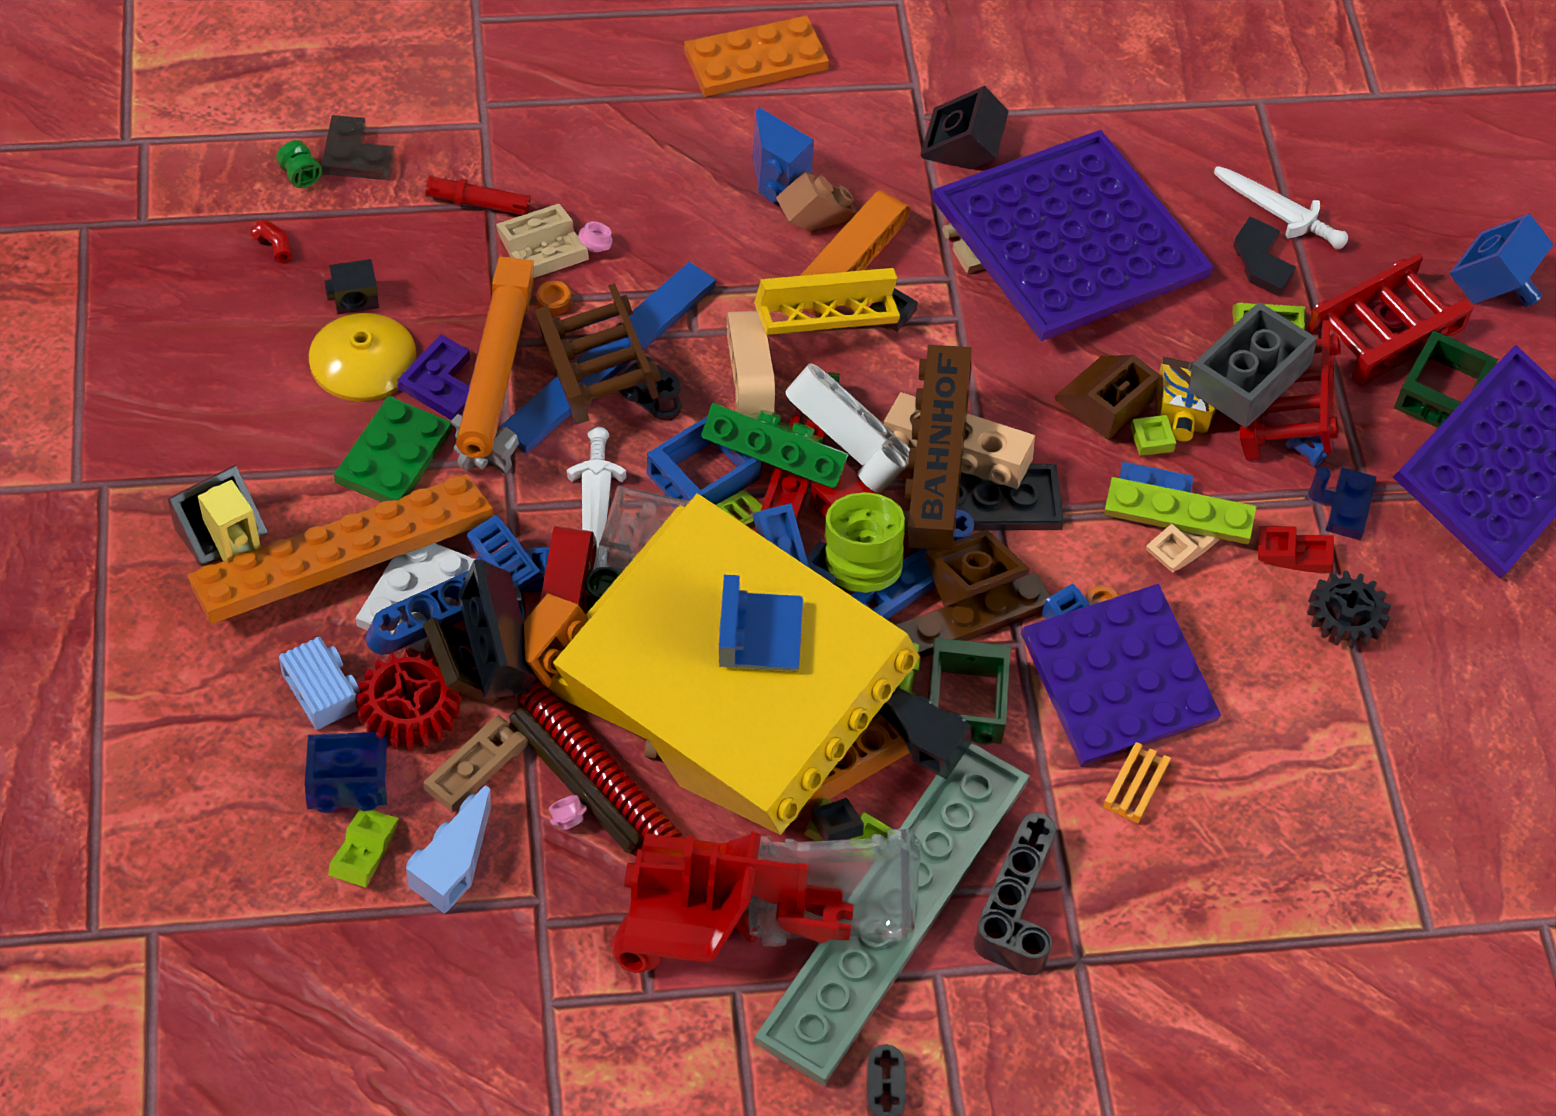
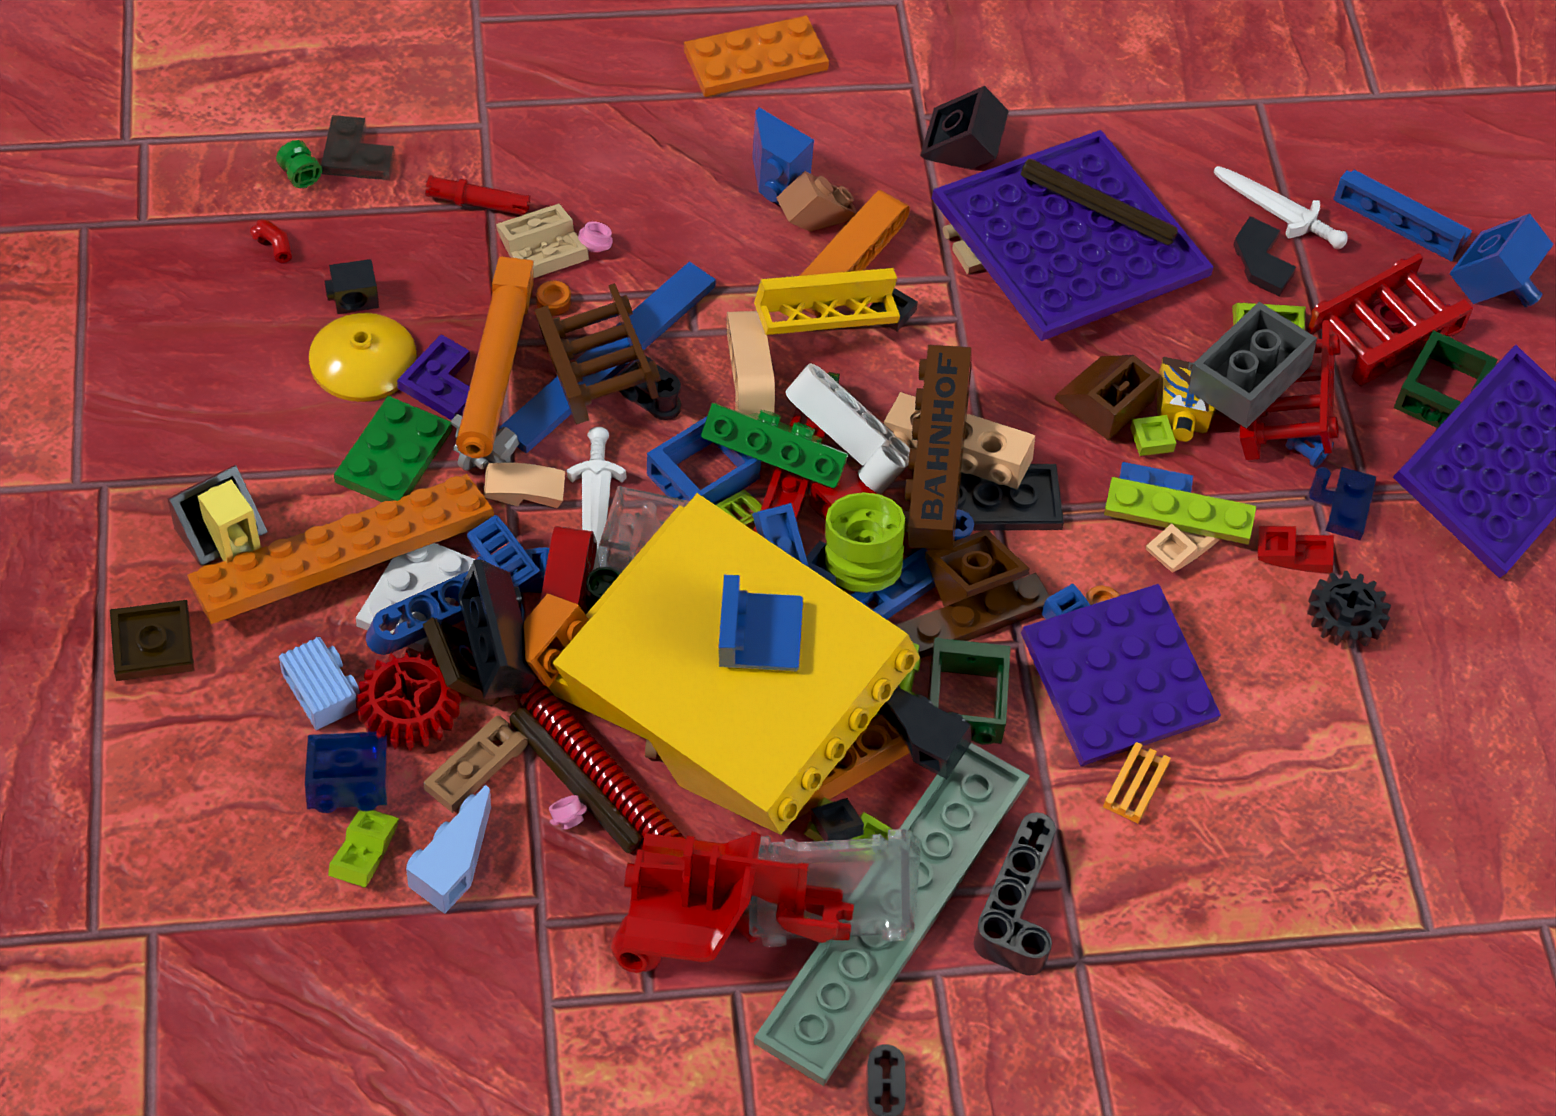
(151, 640): none -> dark brown plate
(520, 481): none -> light nougat slope
(1099, 202): none -> dark brown axle
(1401, 214): none -> blue fence

